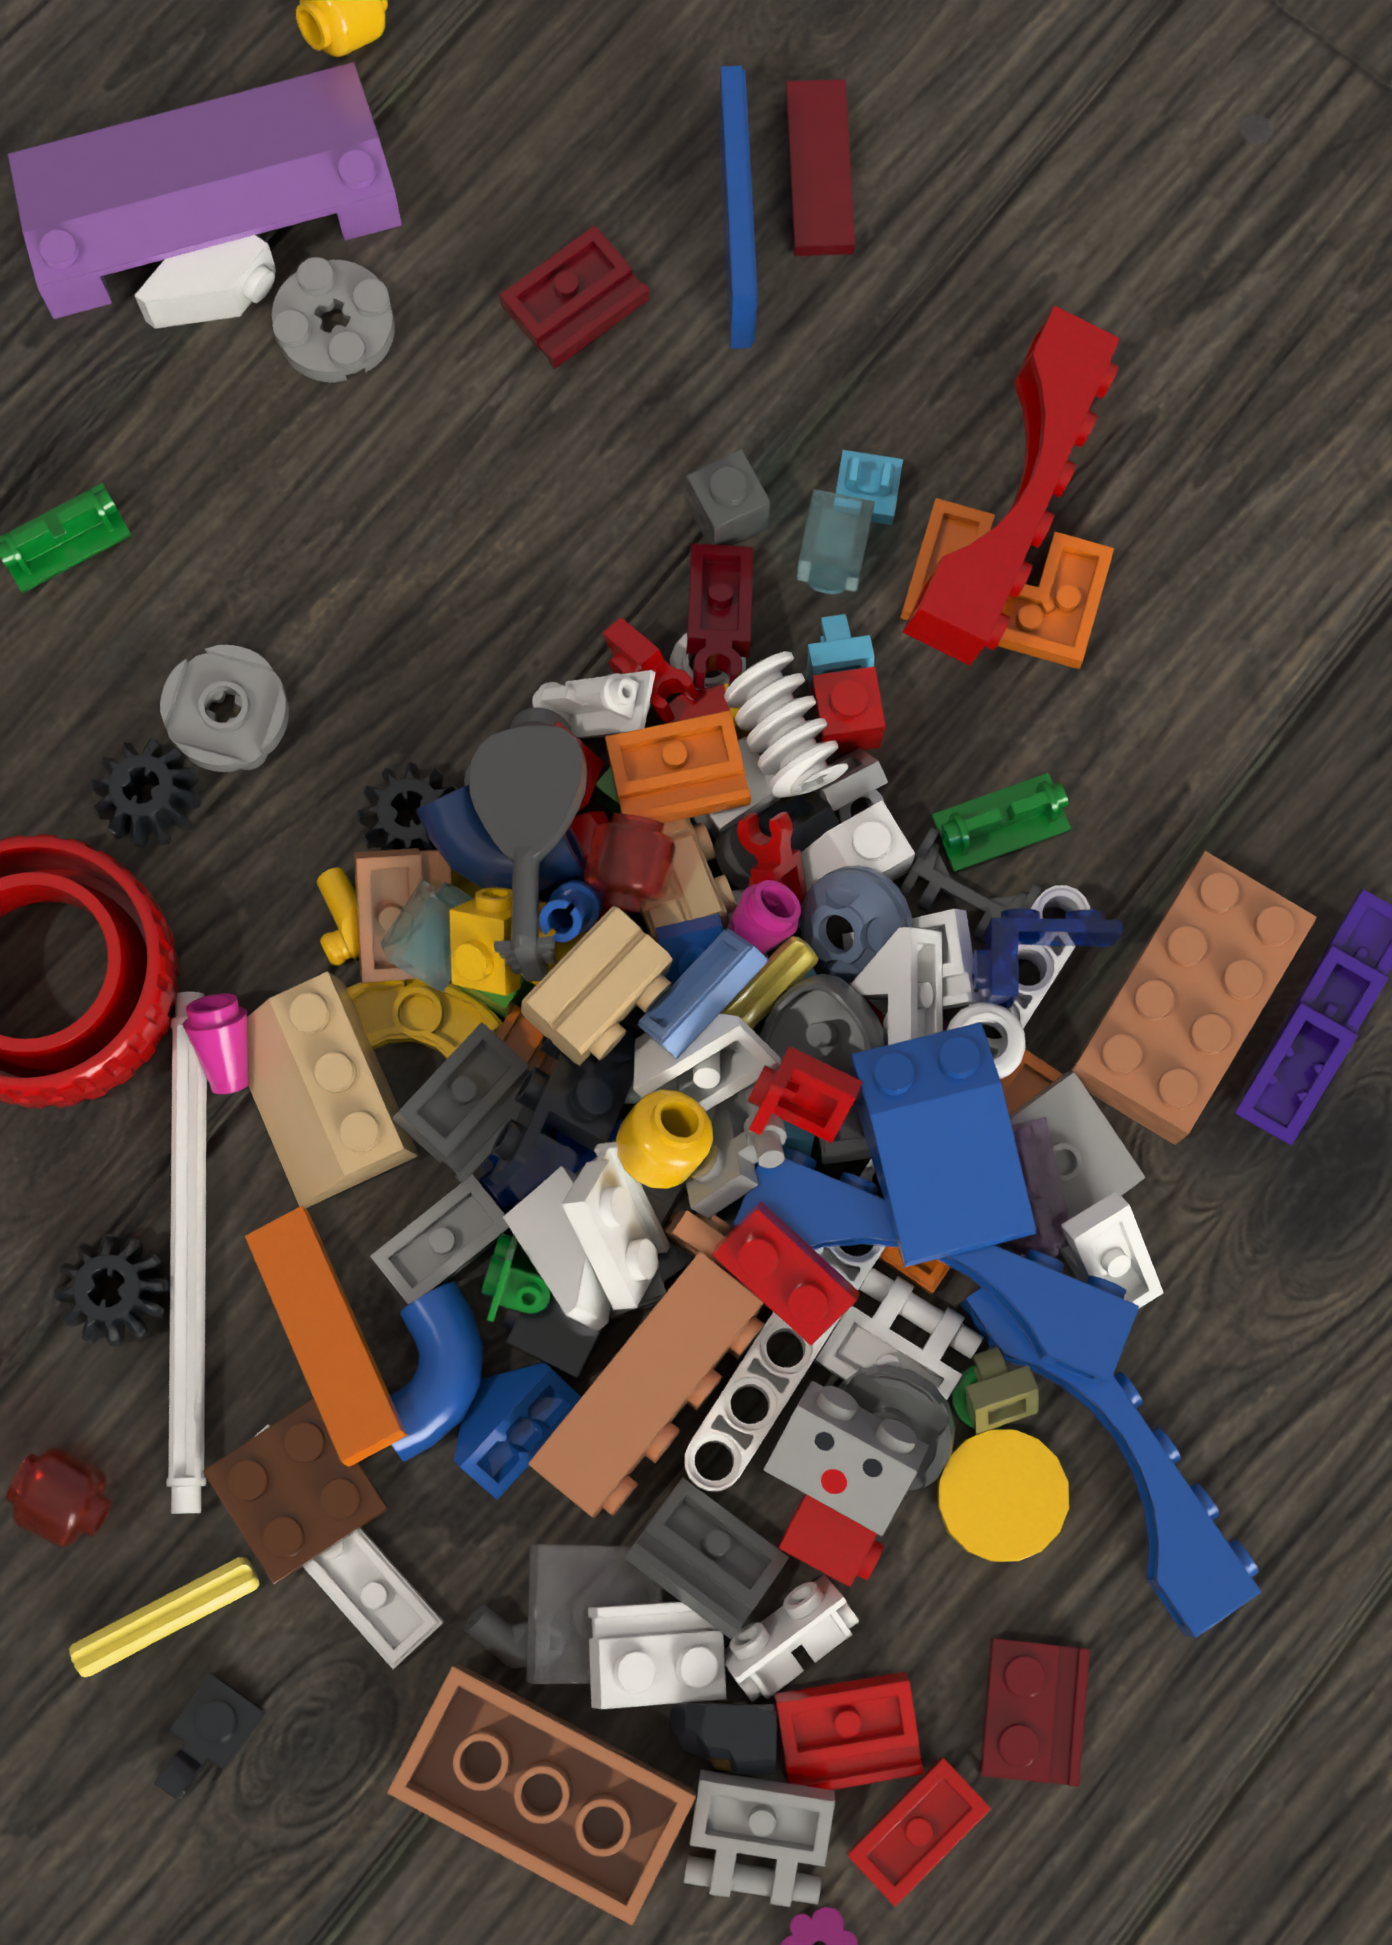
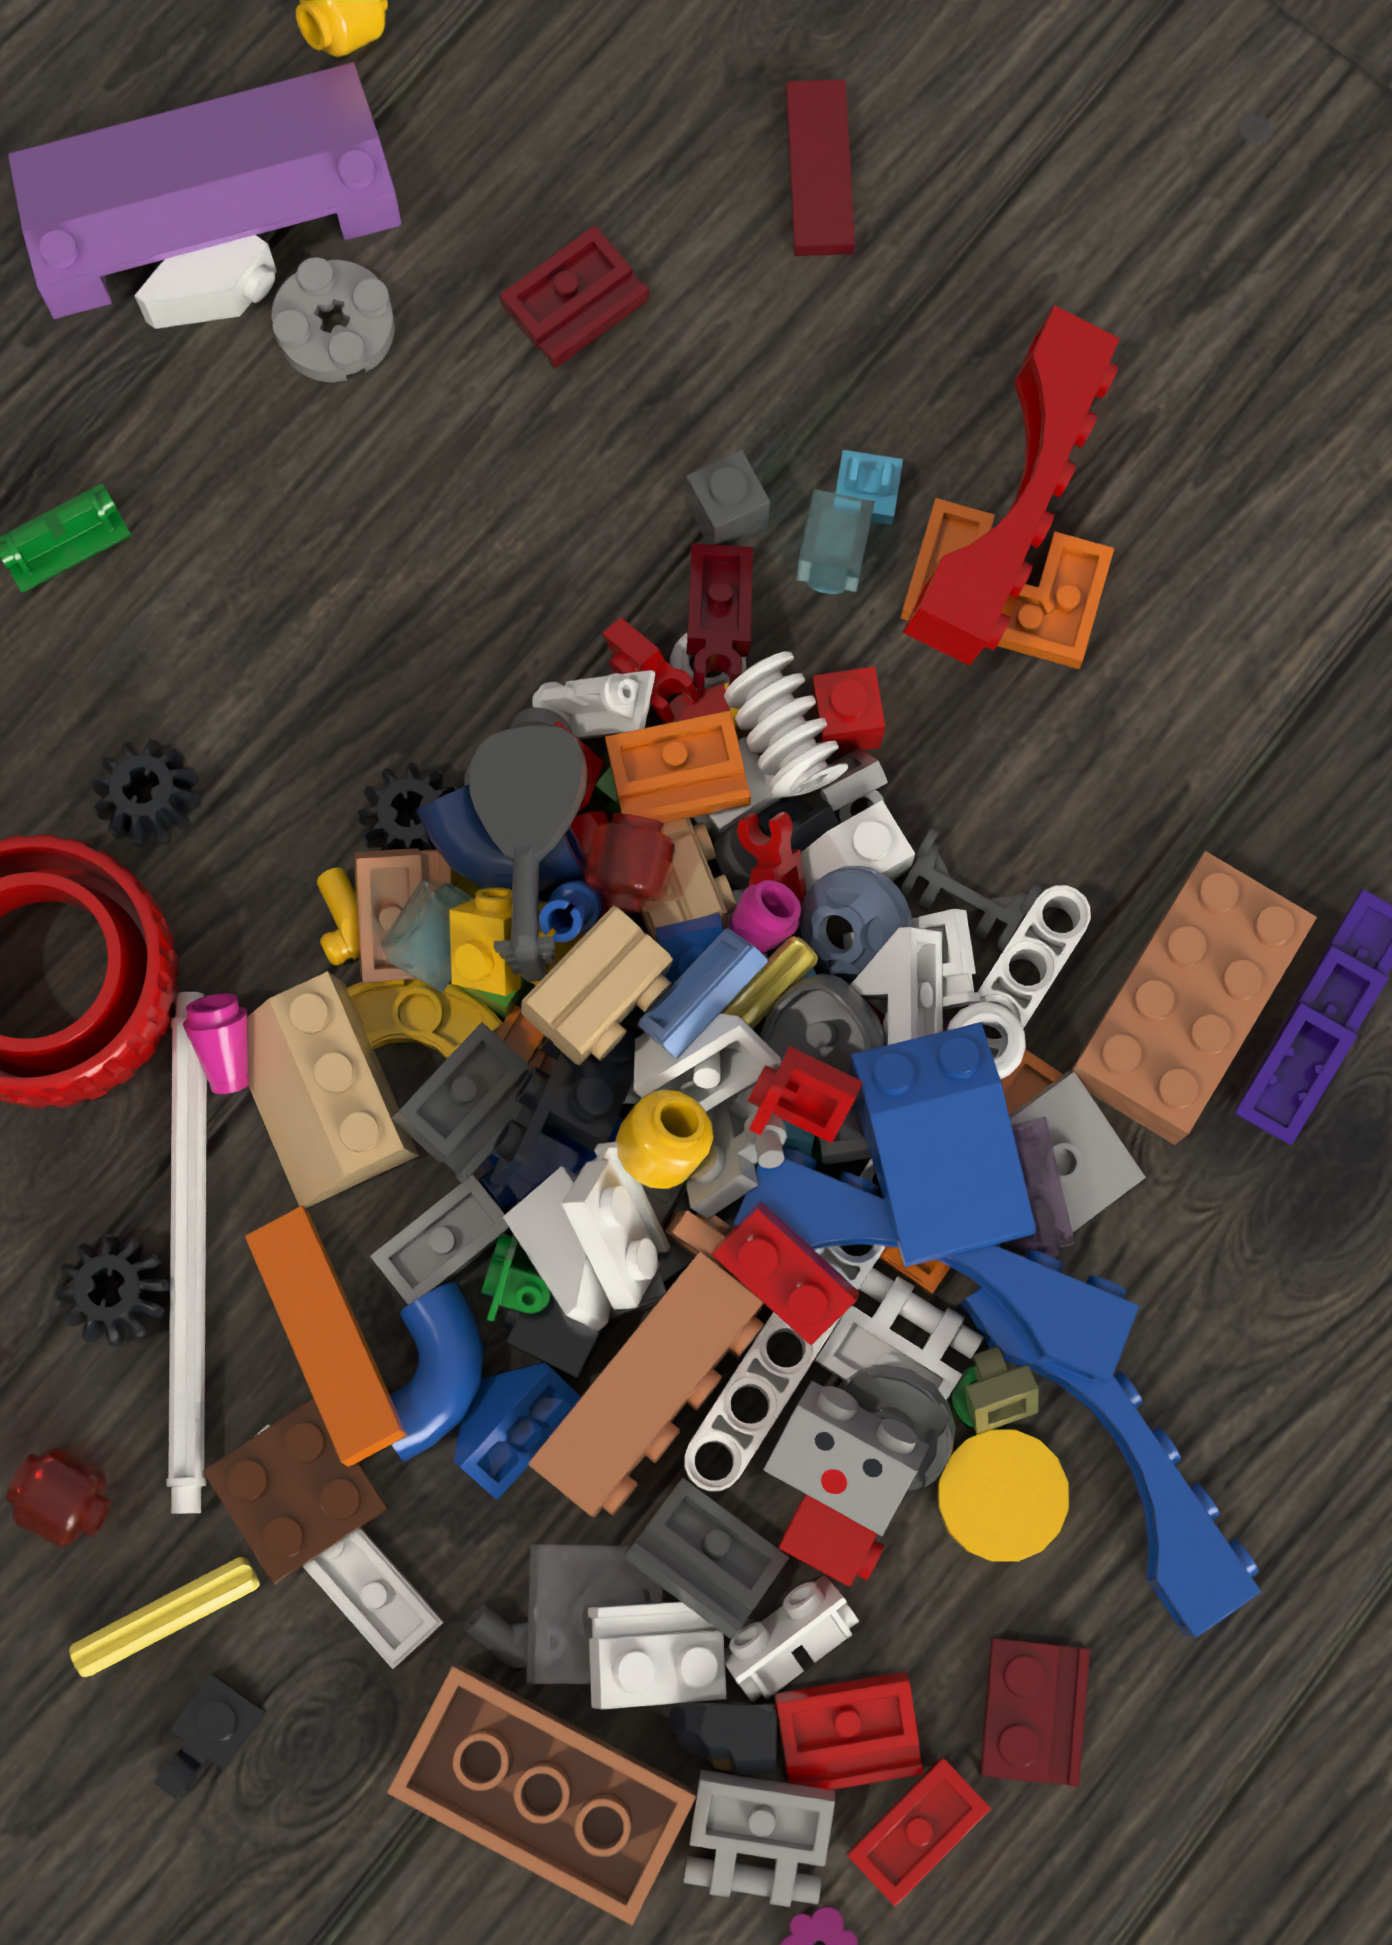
(207, 679): light grey plate -> none
(737, 207): blue tile -> none
(837, 649): medium azure tile -> none
(997, 964): clear blue bracket -> none
(1002, 821): green hinge -> none
(1109, 1245): white slope -> none

